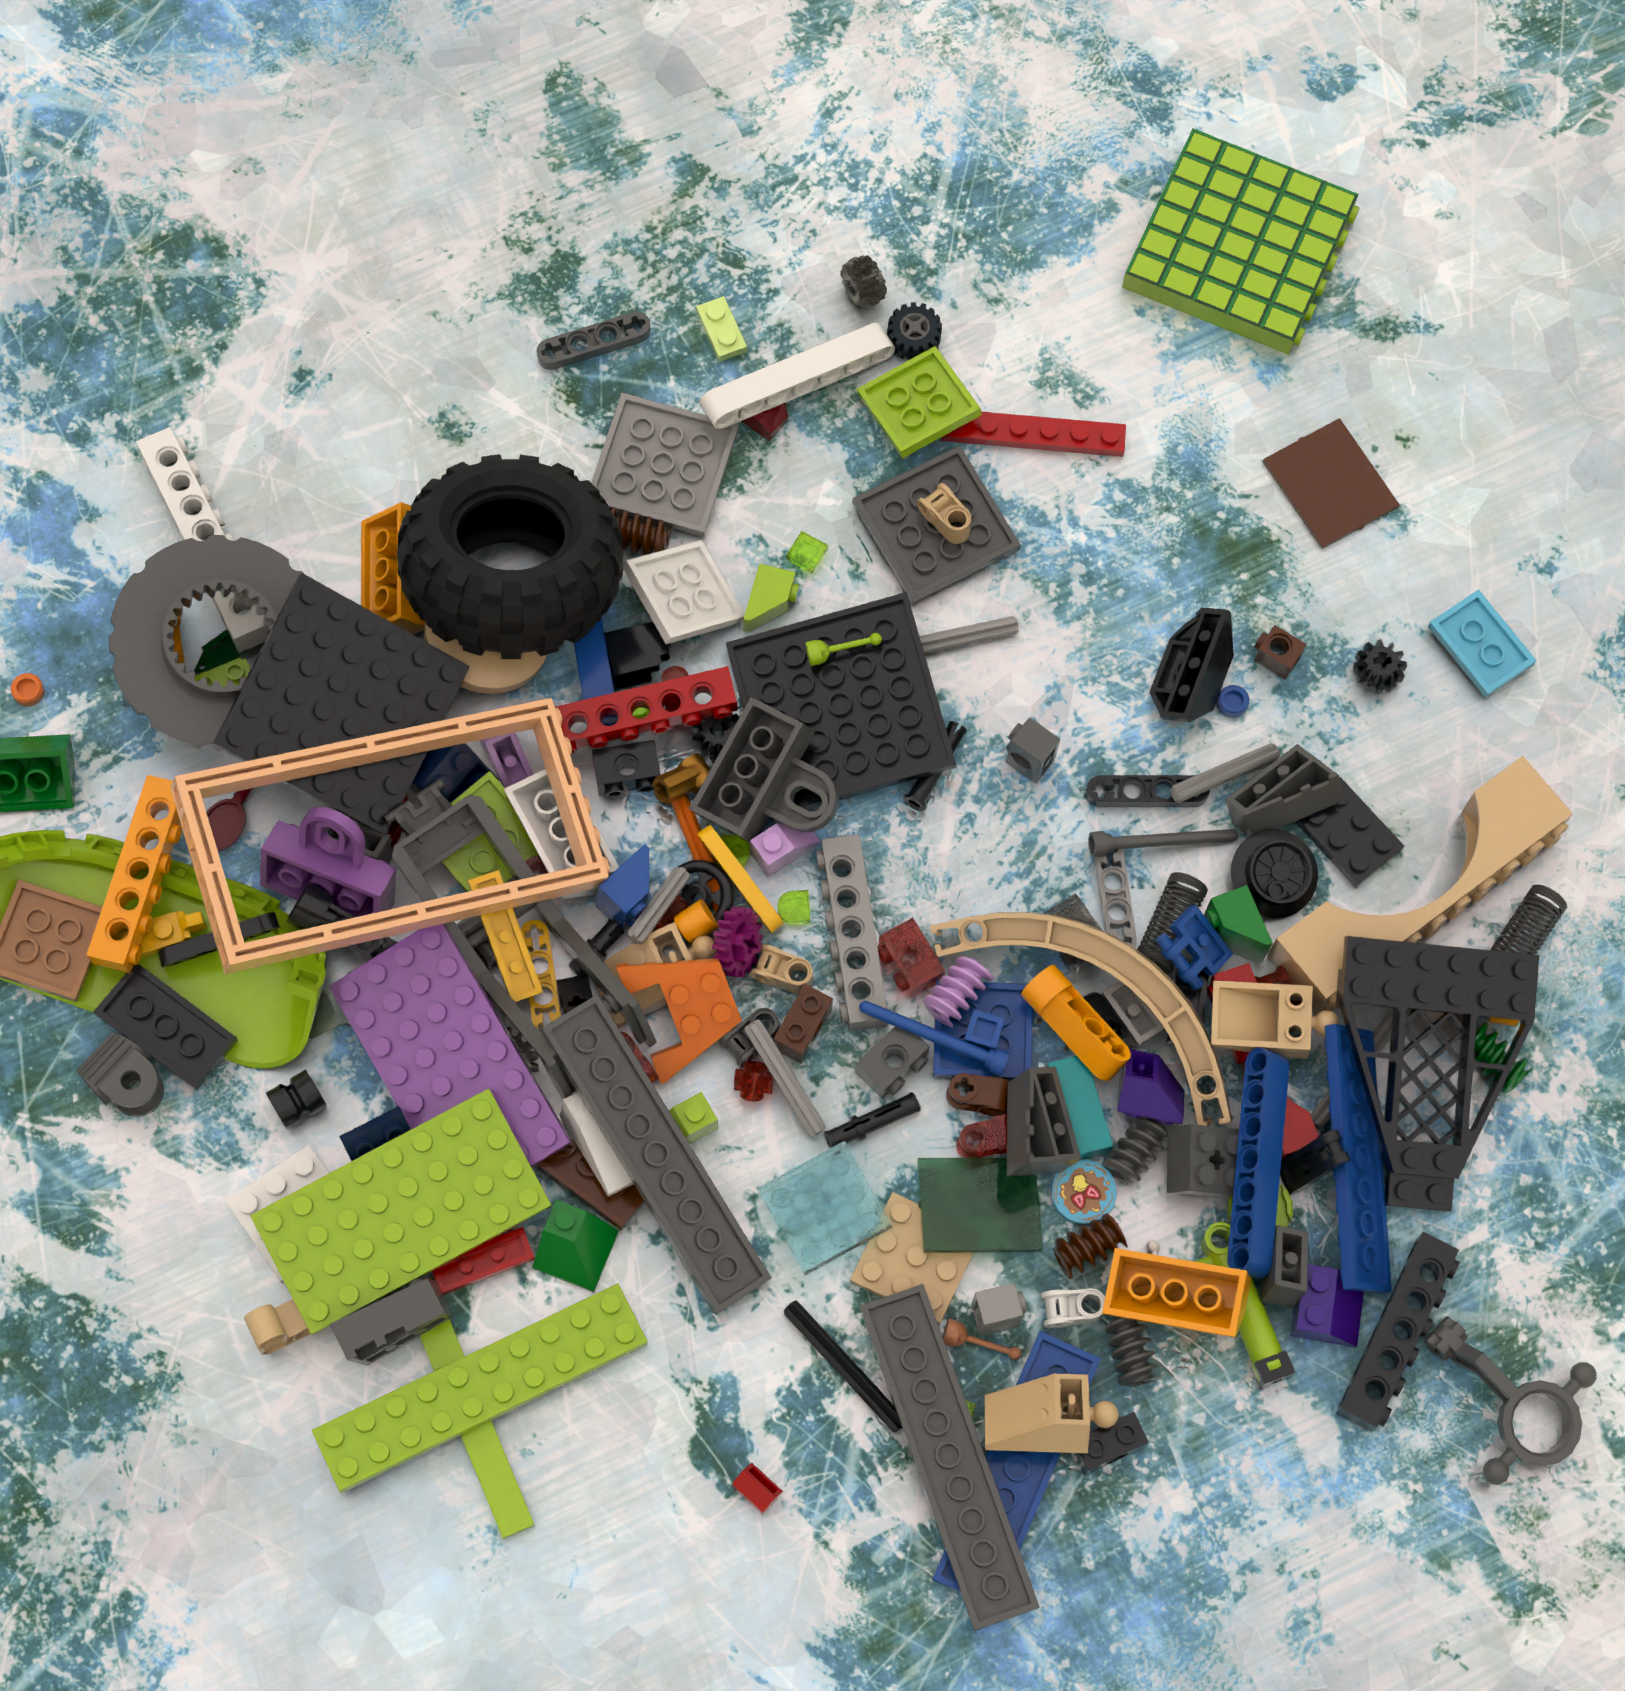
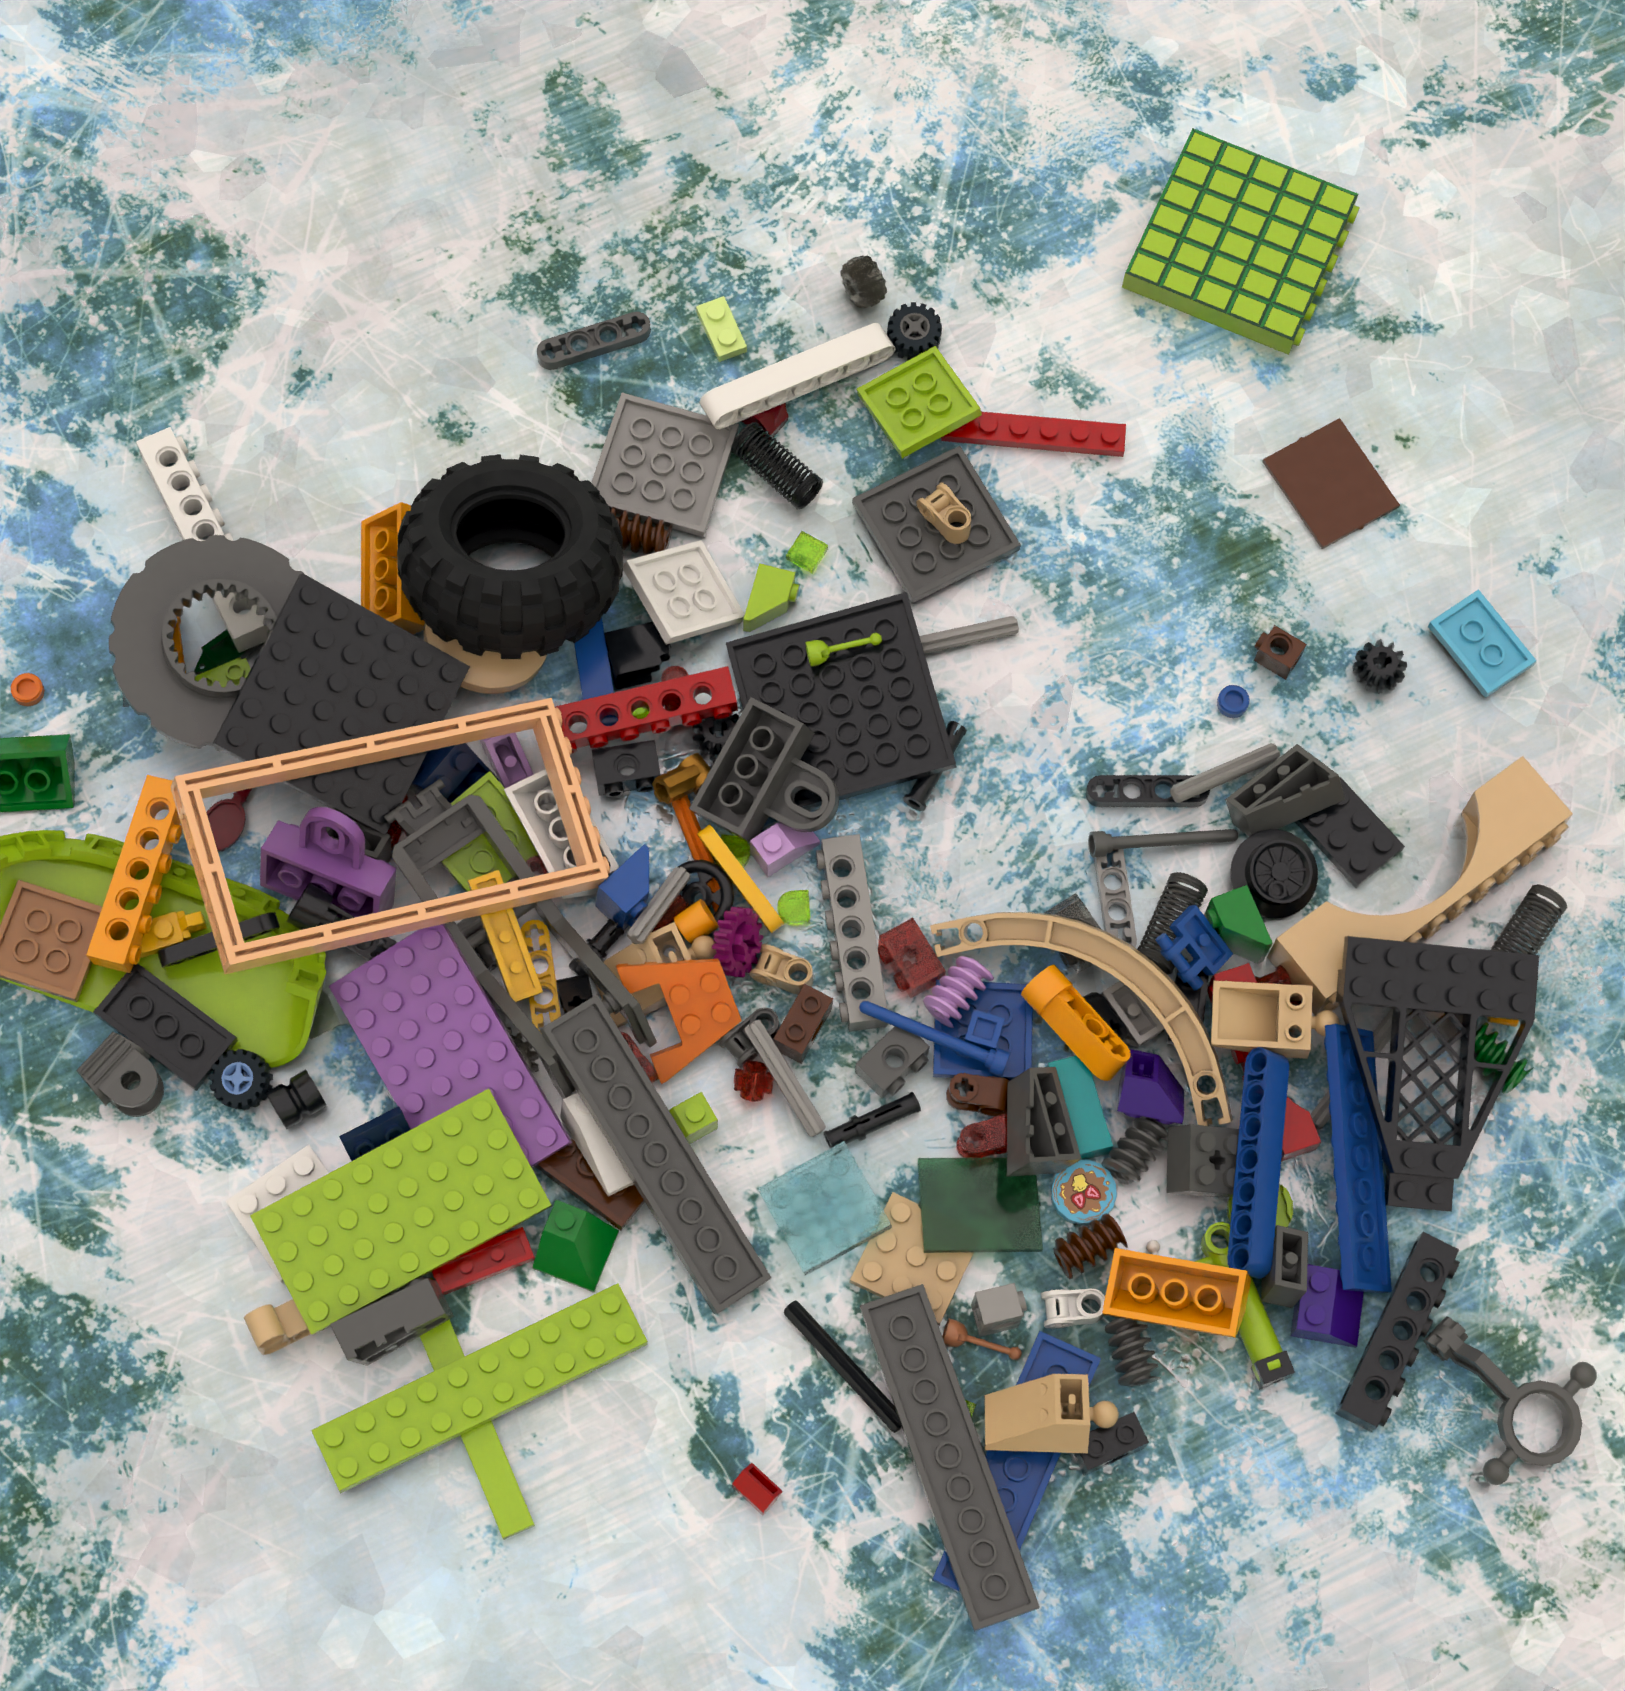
(229, 1076): none -> black wheel
(775, 460): none -> black piece
(1031, 749): dark grey brick -> none
(1194, 666): black wedge -> none
(1313, 1162): black plate -> none

